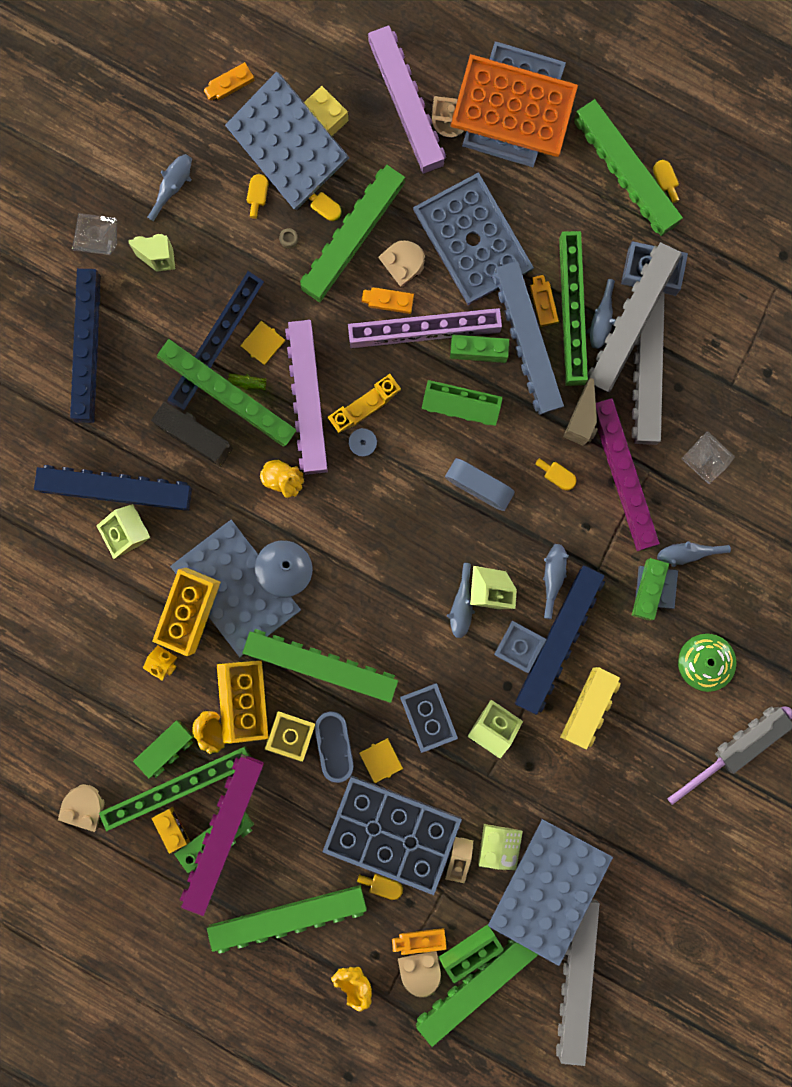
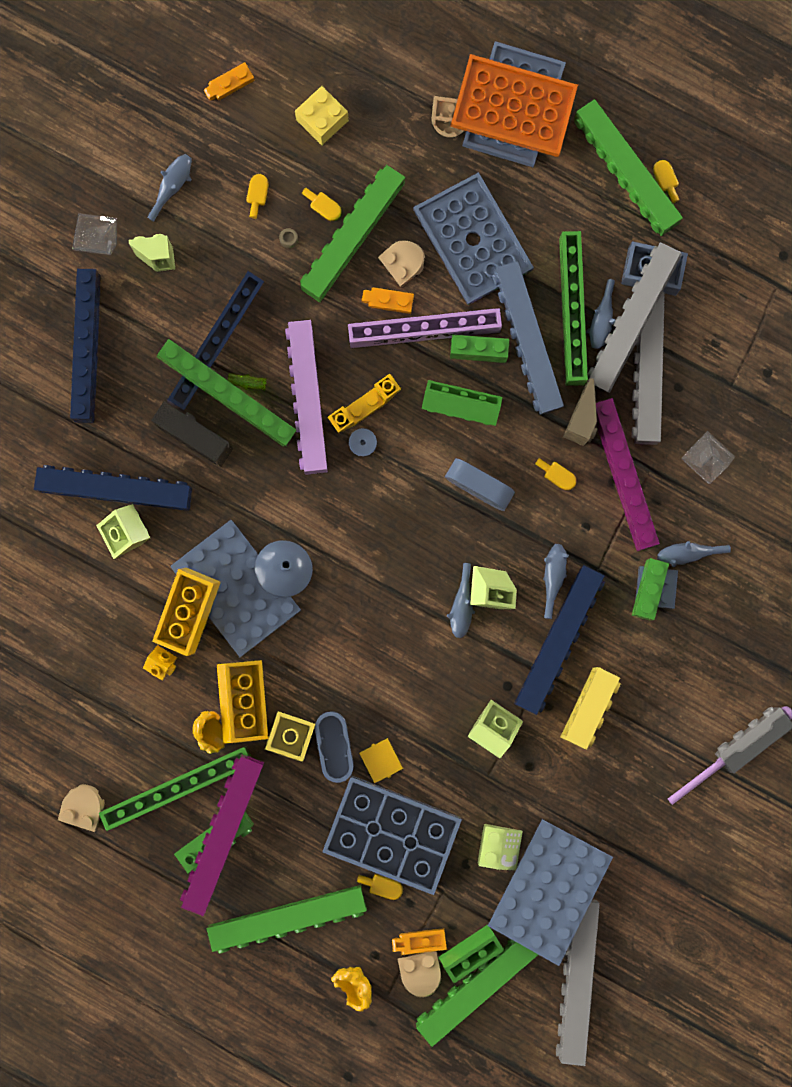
(164, 749): bright green brick -> none
(171, 830): yellow brick -> none
(262, 343): yellow piece -> none
(282, 478): yellow hair -> none
(287, 141): sand blue plate -> none
(319, 666): bright green brick -> none
(406, 100): lavender brick -> none
(428, 717): sand blue brick -> none
(459, 860): tan slope -> none
(520, 647): sand blue plate -> none
(543, 301): light orange hinge -> none
(694, 665): bright green dish -> none

